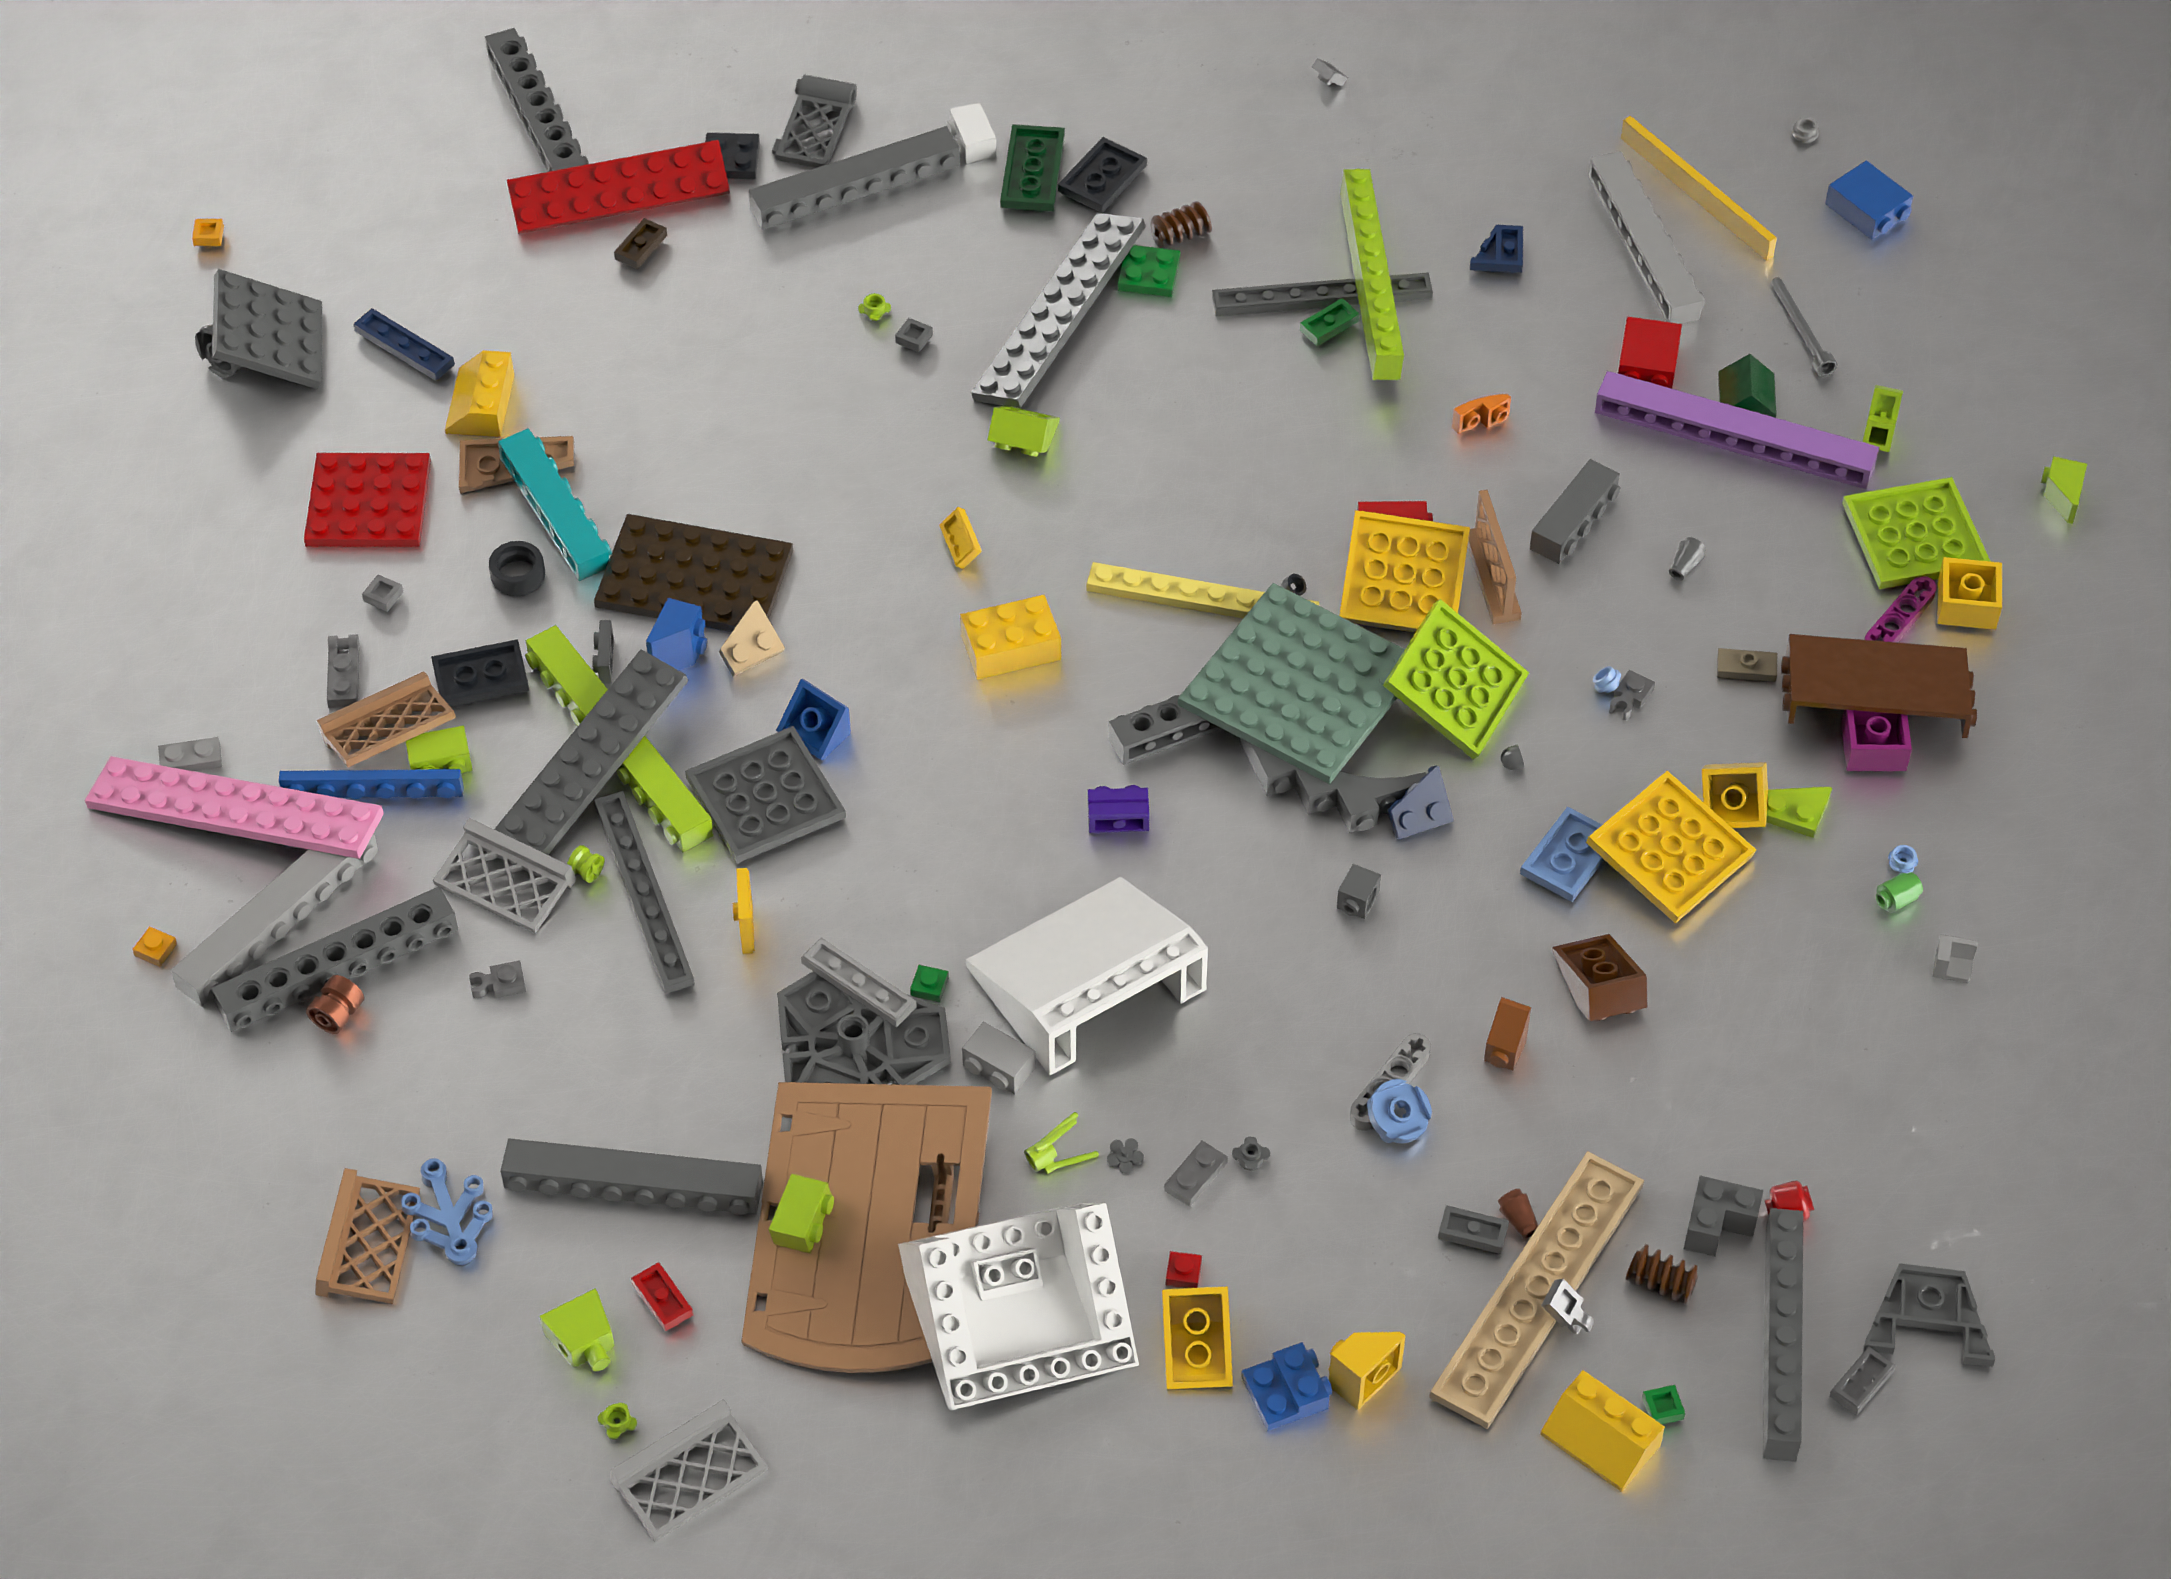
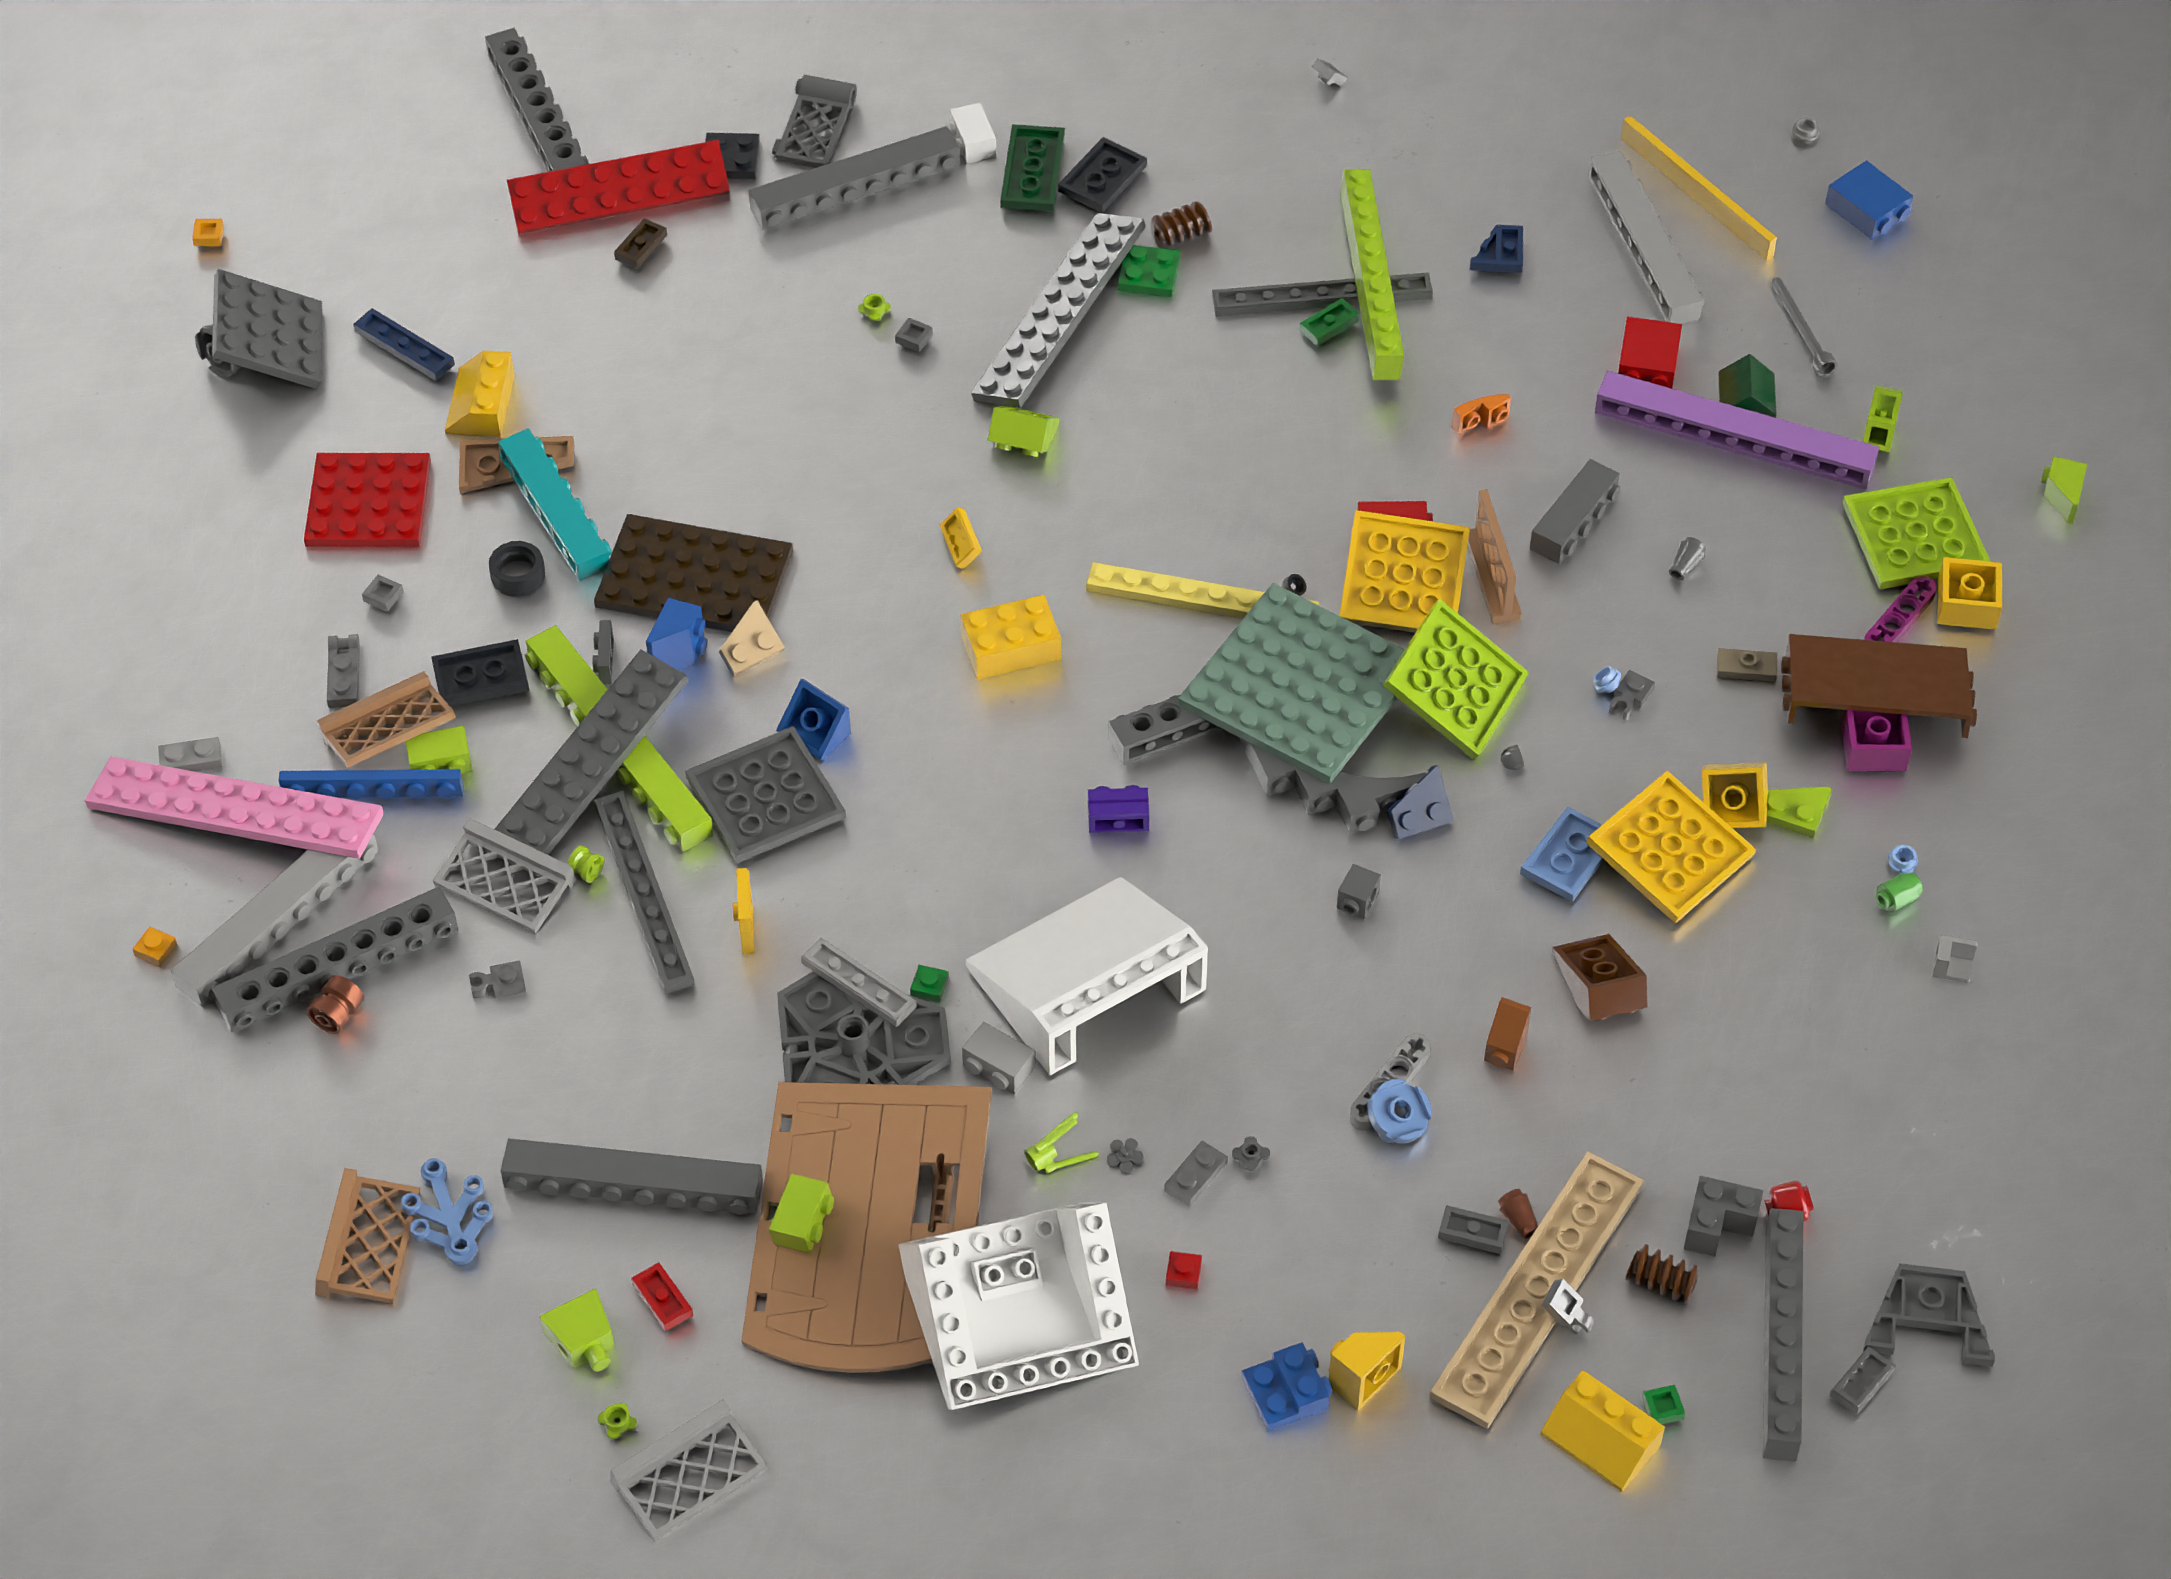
(1197, 1338): yellow slope -> none

